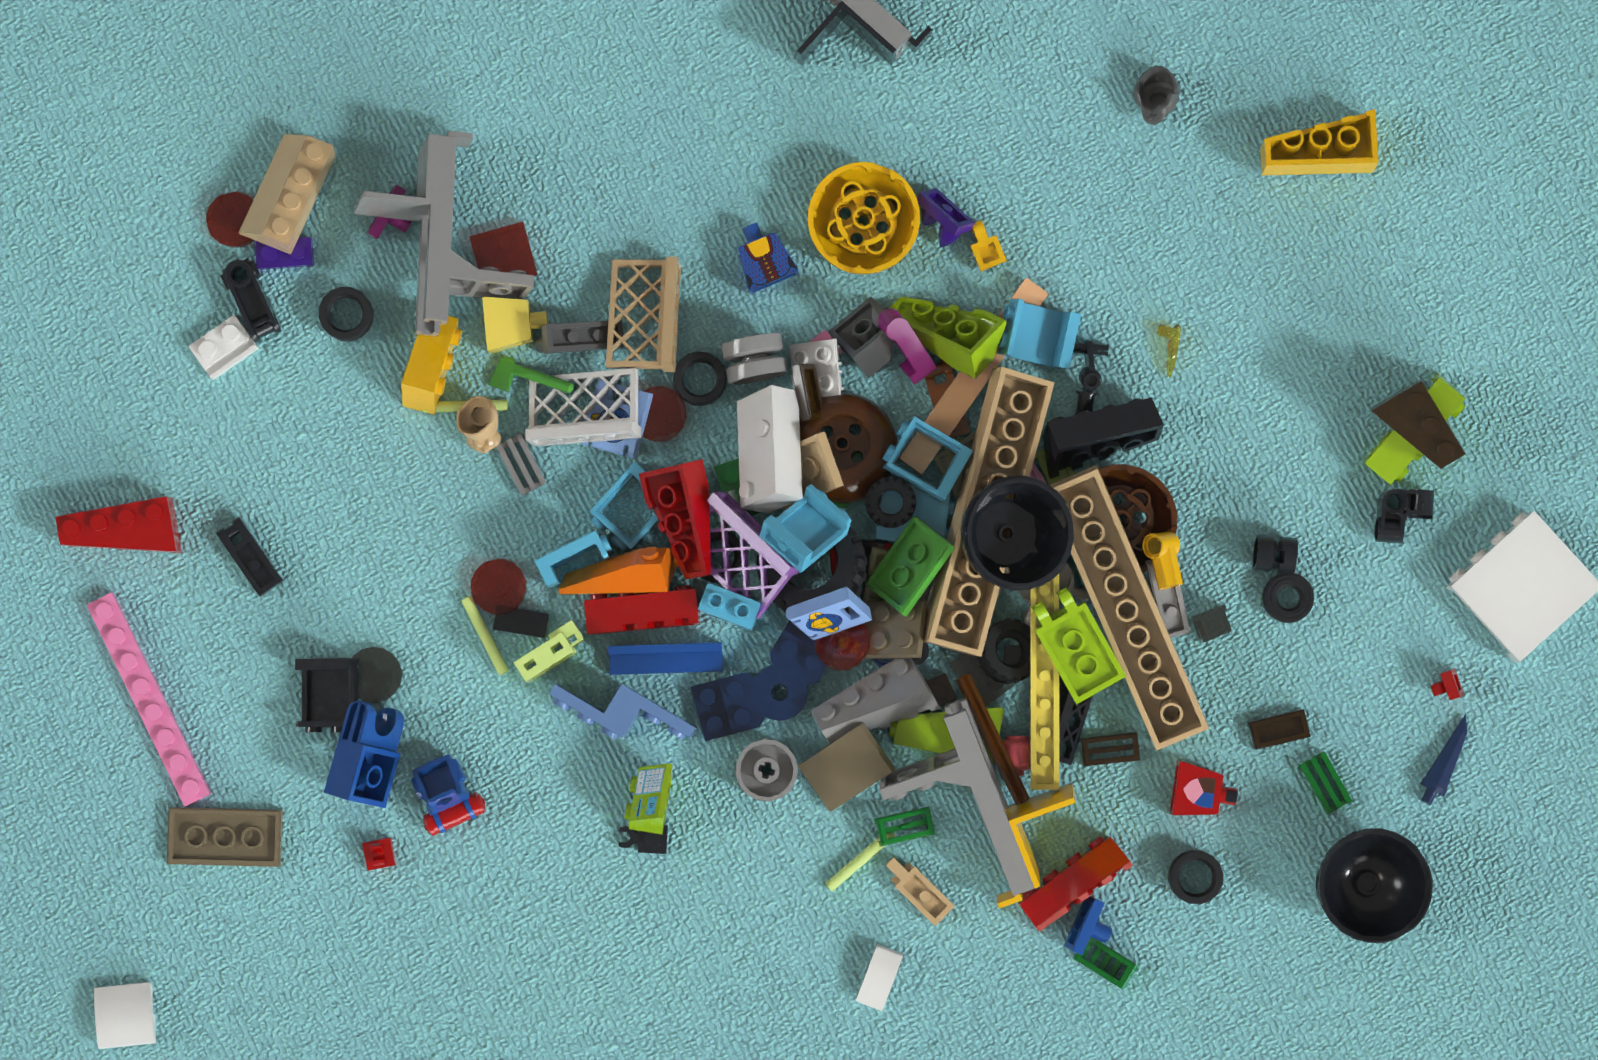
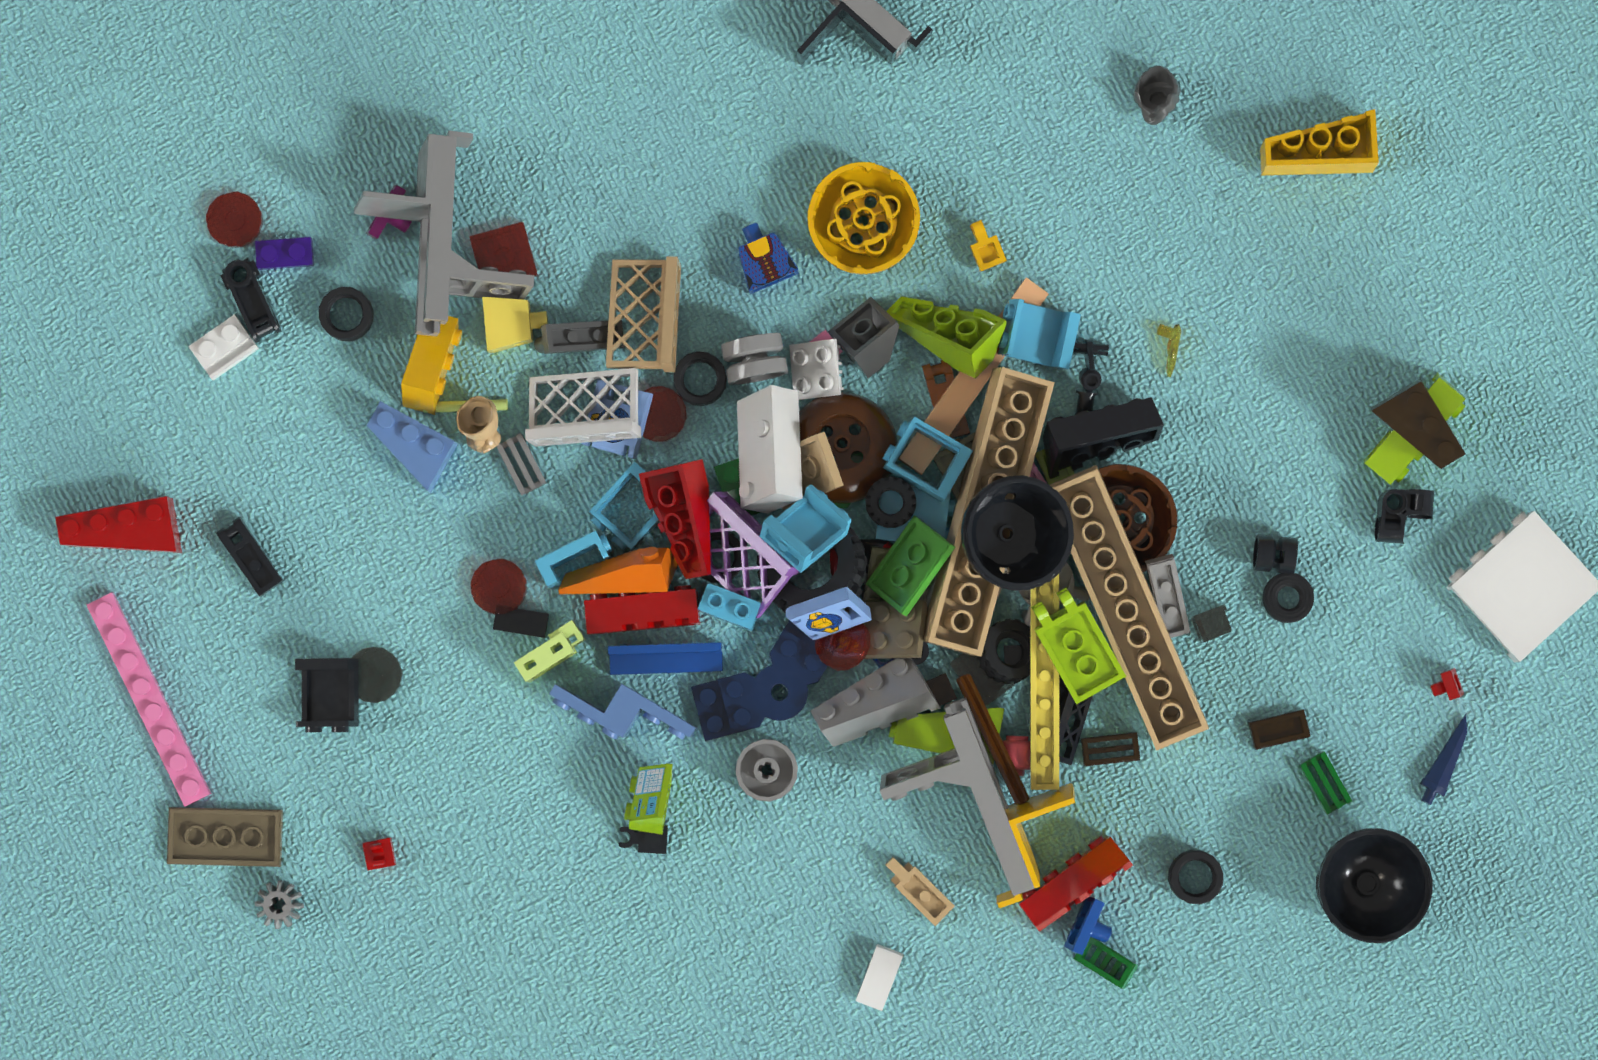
(124, 1015): white slope -> none
(270, 900): none -> light grey gear
(288, 191): tan slope -> none
(366, 755): blue brick -> none
(413, 444): none -> medium blue wedge
(445, 795): blue piece -> none
(484, 635): yellowish green bar -> none
(507, 368): bright green piece -> none
(807, 391): dark brown tile -> none
(846, 767): dark tan tile -> none
(856, 863): yellowish green bar -> none
(883, 831): green tile -> none
(917, 360): magenta leg -> none
(939, 208): dark purple tile -> none
(1163, 551): yellow piece -> none
(1199, 791): red torso -> none

